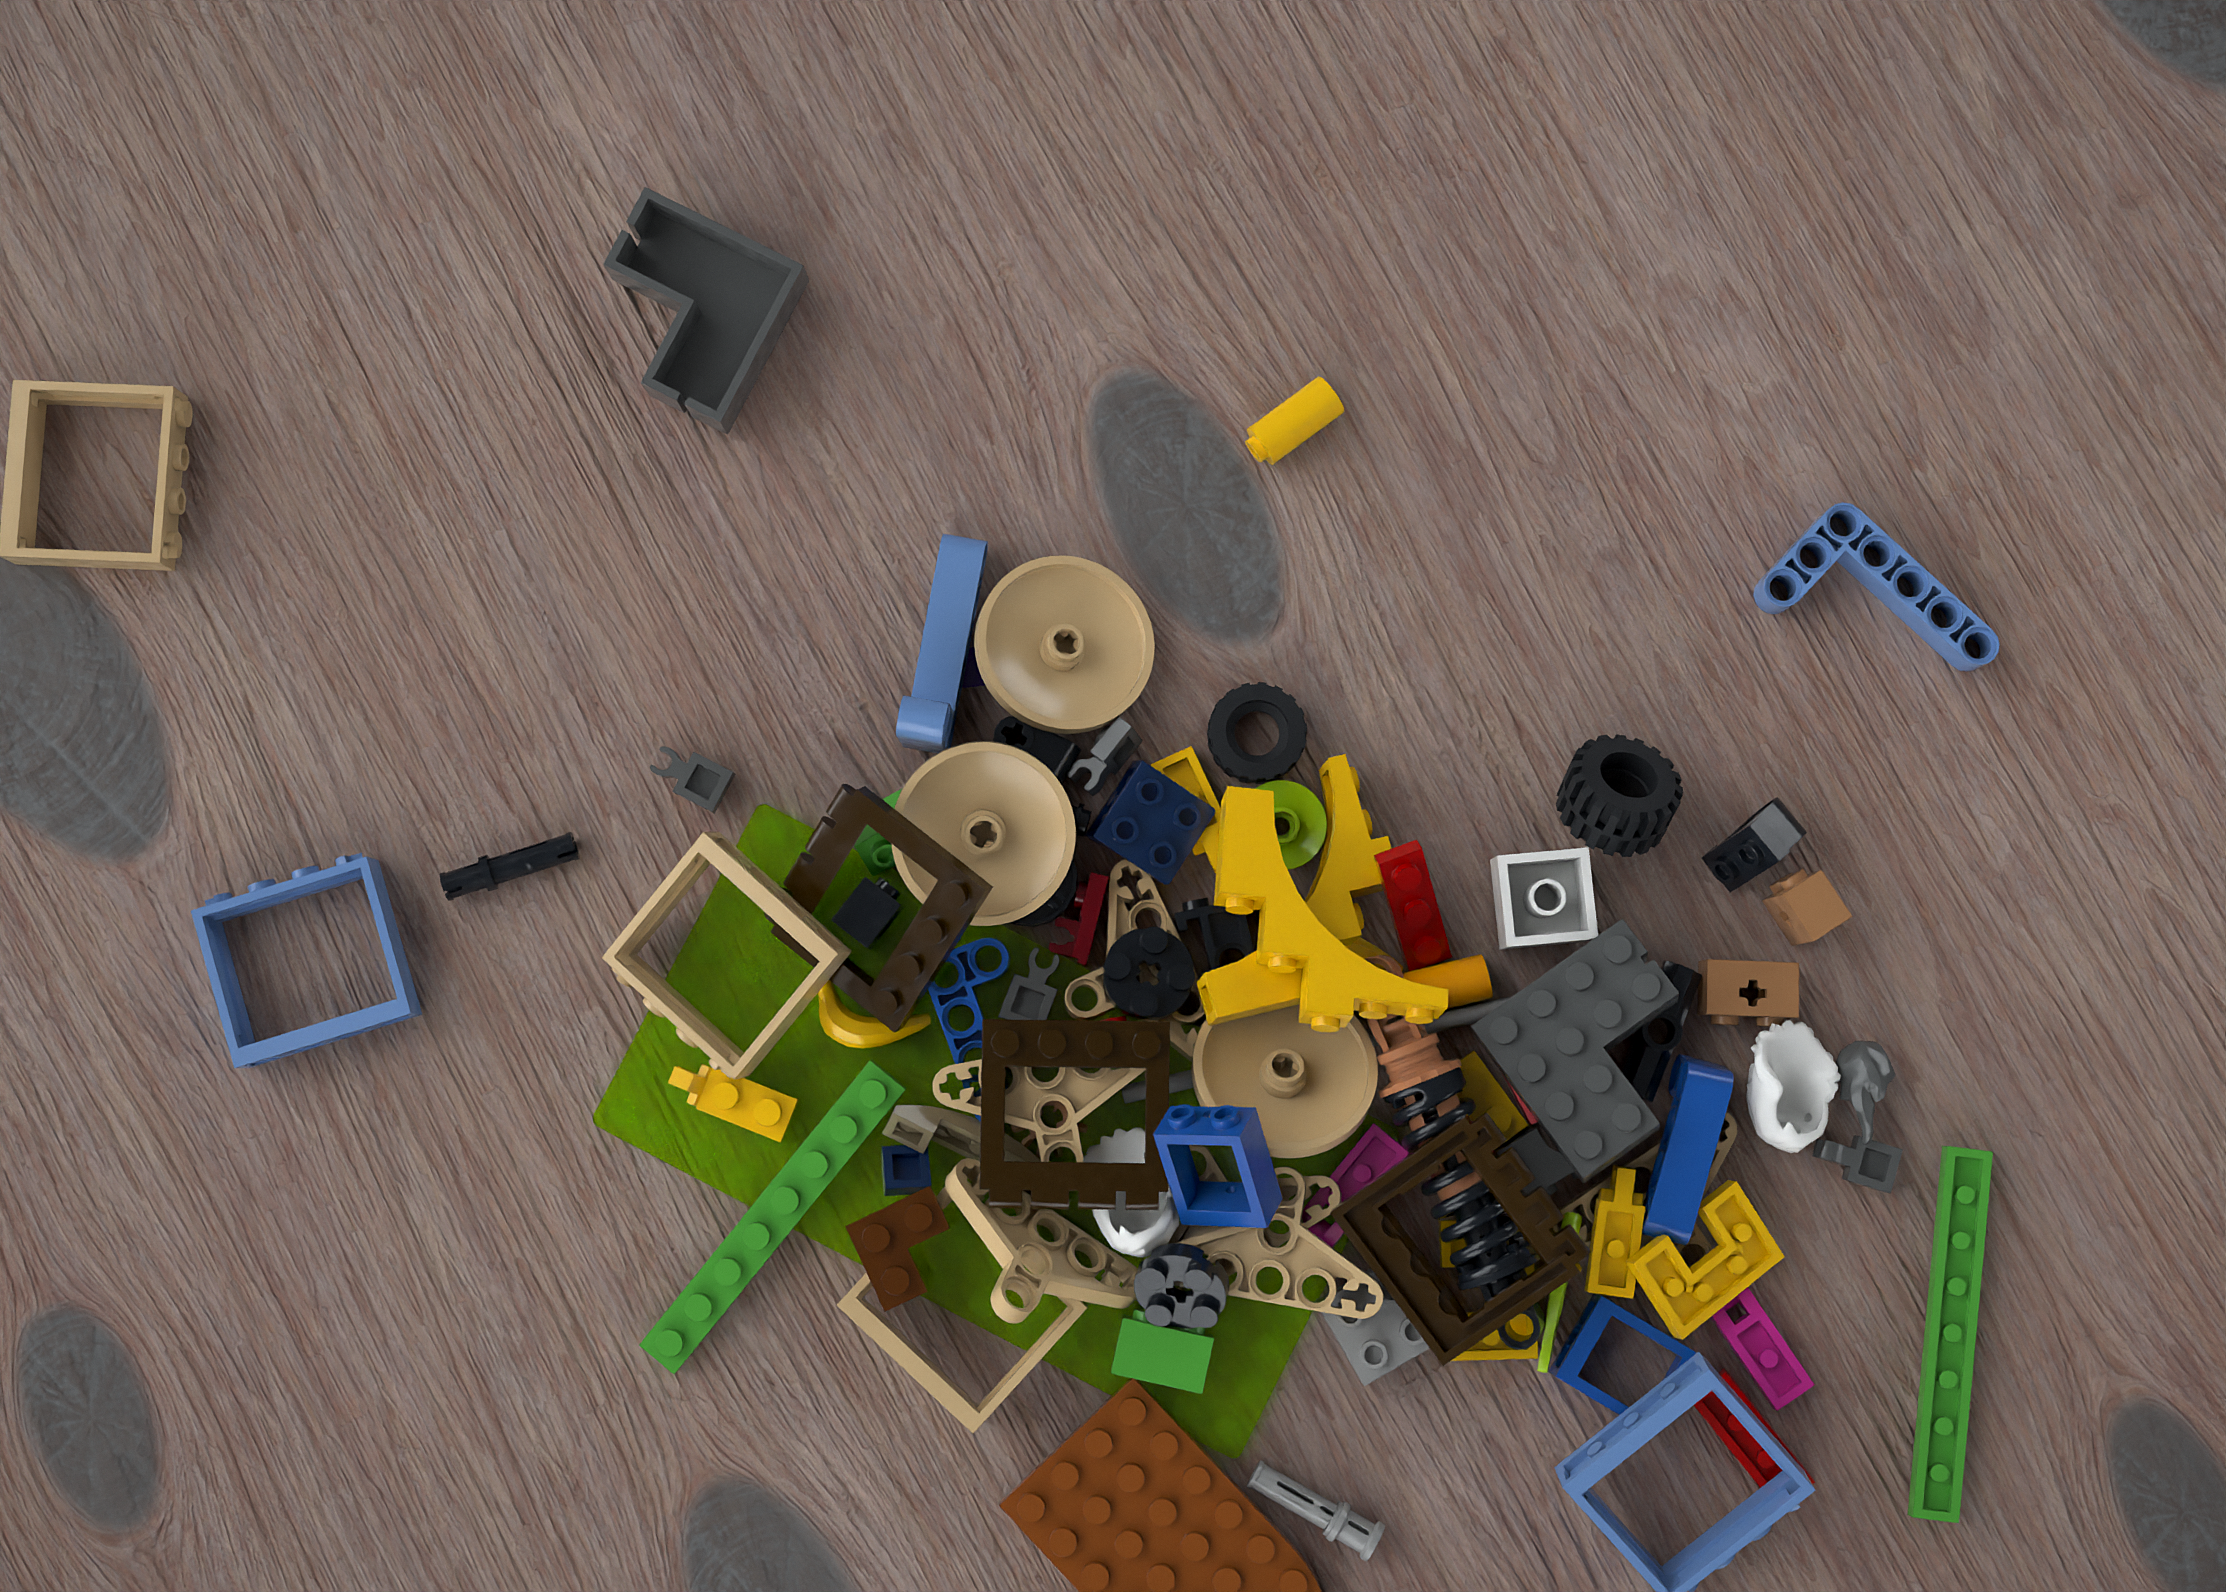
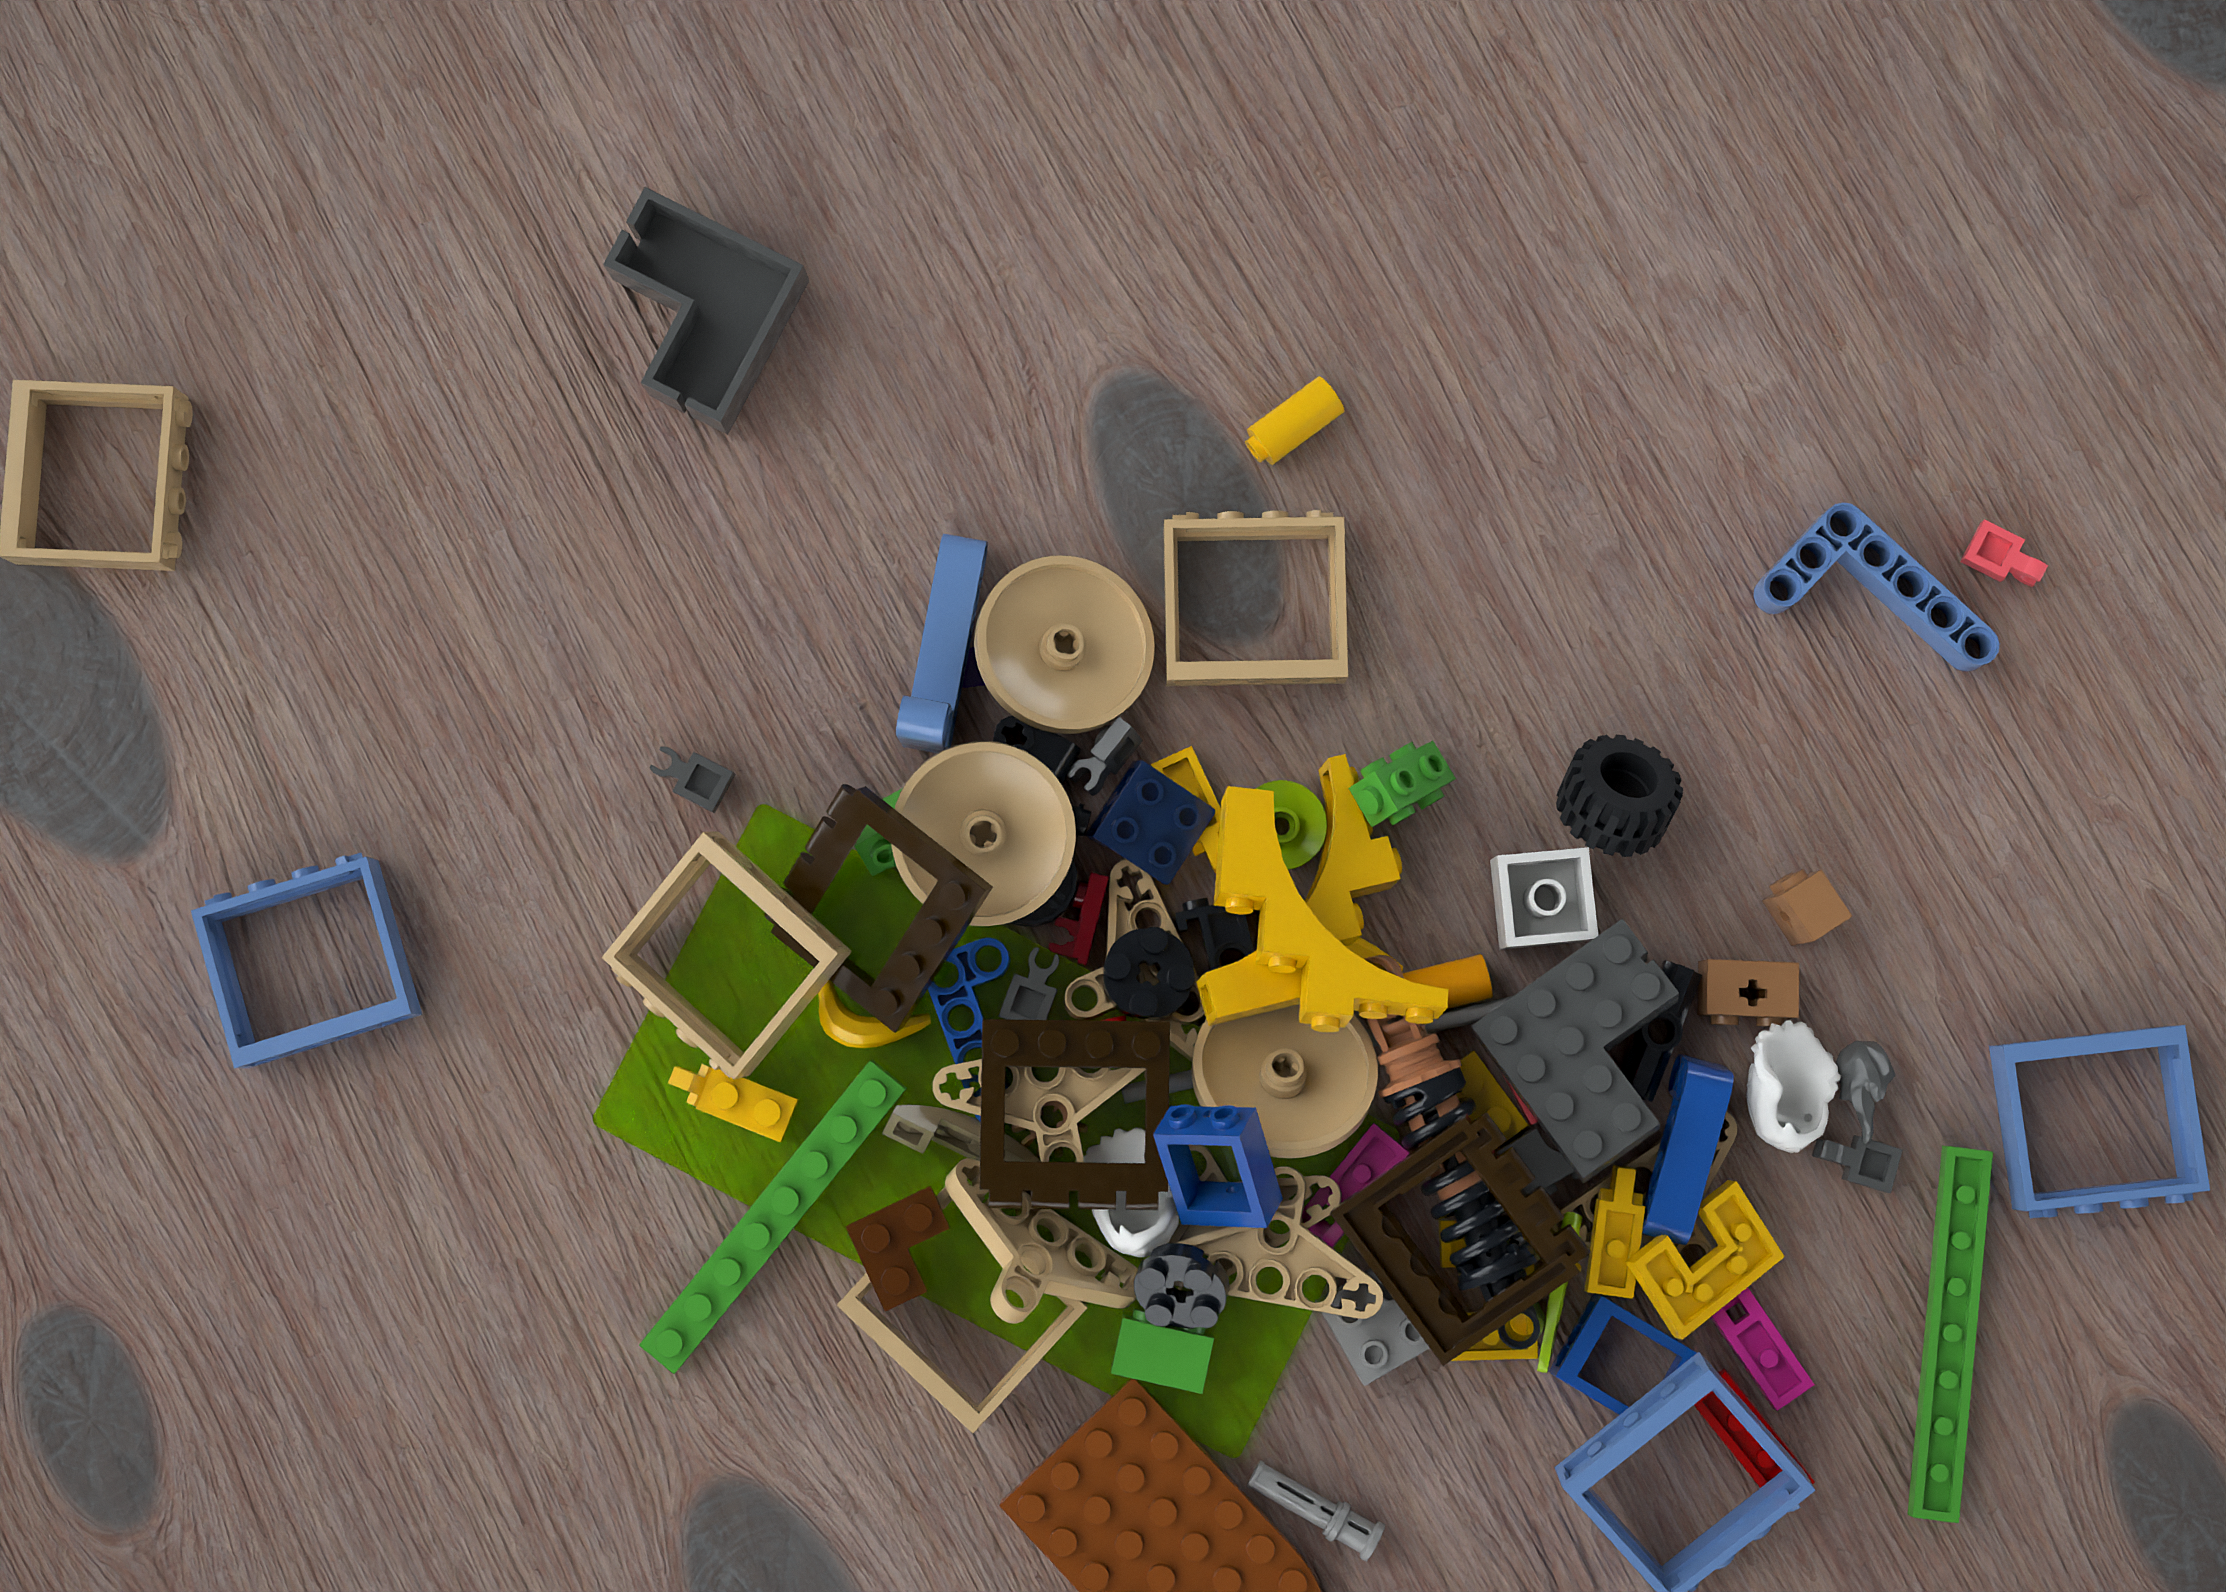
(508, 866): black pin -> none
(869, 911): black brick -> none
(904, 1170): dark blue plate -> none
(1263, 699): black tyre -> none
(1272, 526): none -> tan window
(1409, 779): none -> bright green brick
(1413, 905): red plate -> none
(1754, 845): black pin -> none
(1998, 552): none -> coral plate
(2181, 1112): none -> medium blue window

